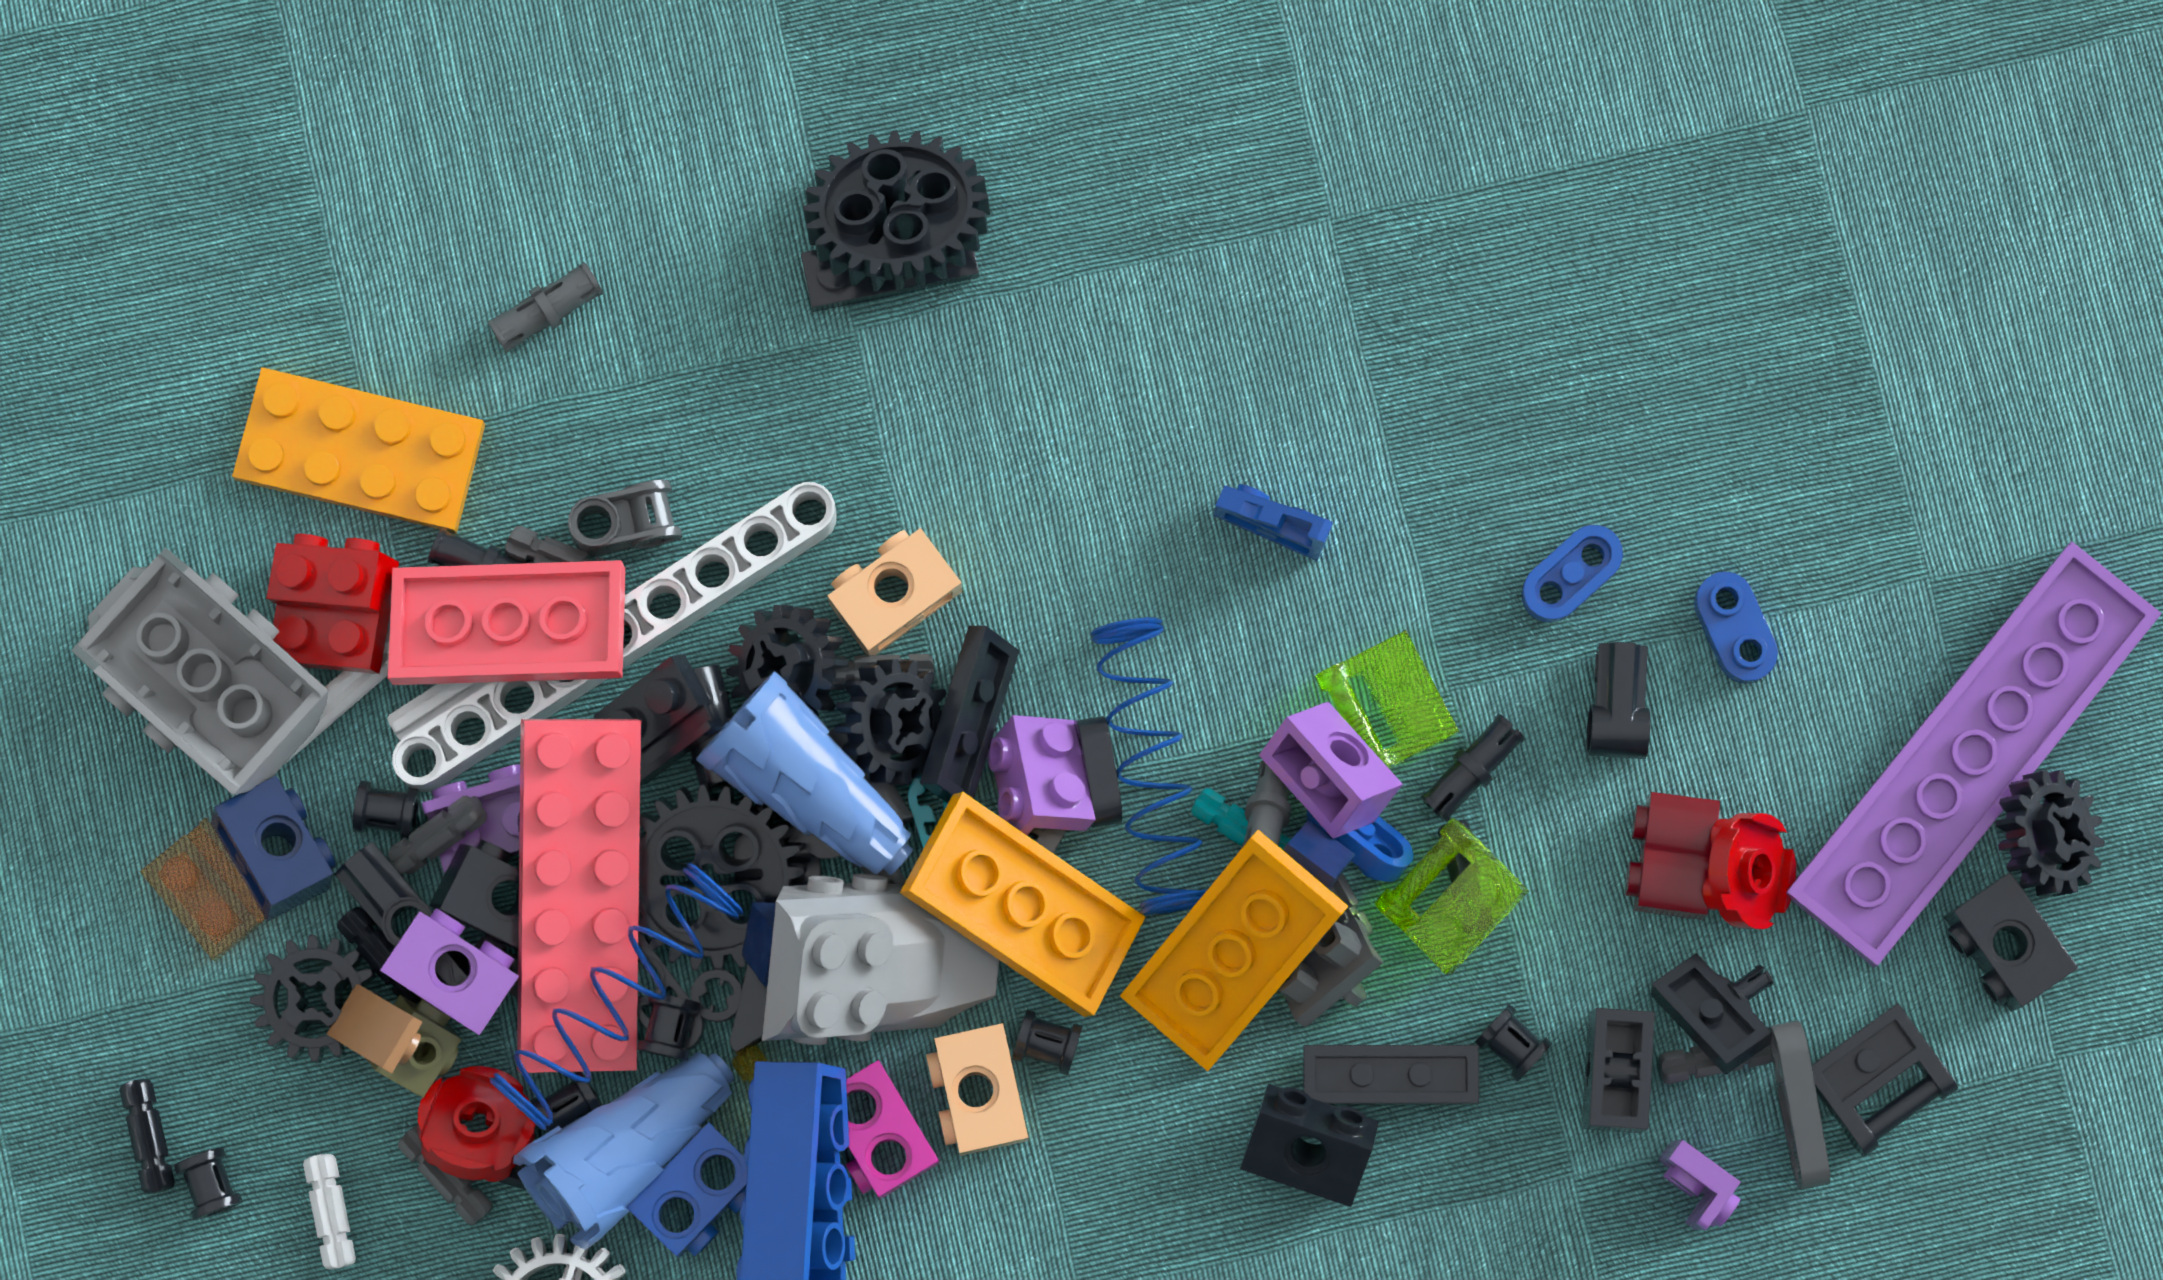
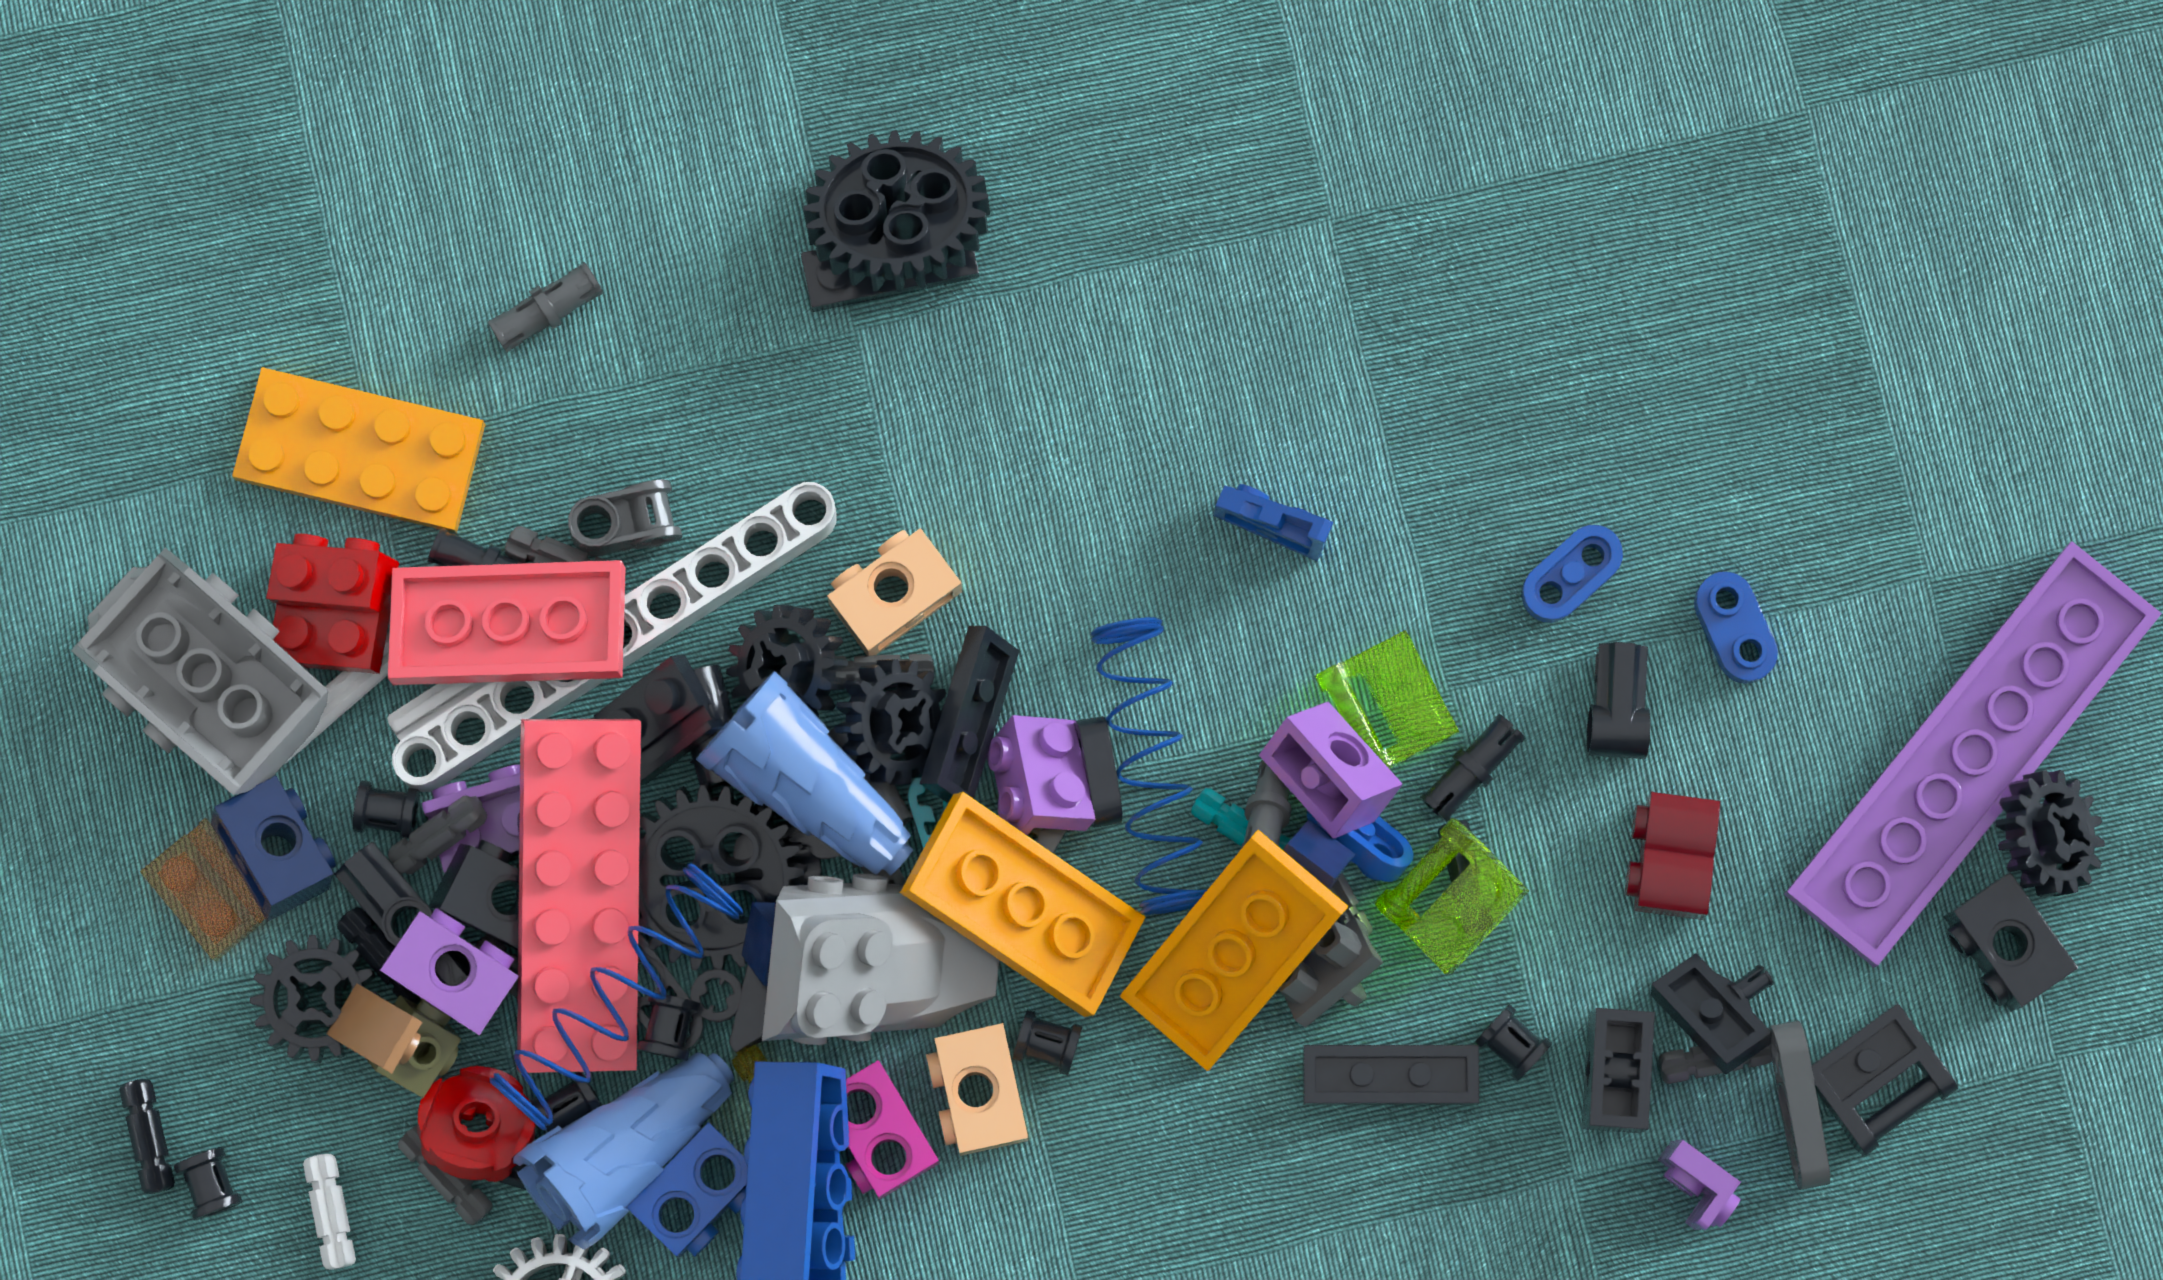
(1323, 1169): black brick -> none
(1737, 847): red plate -> none

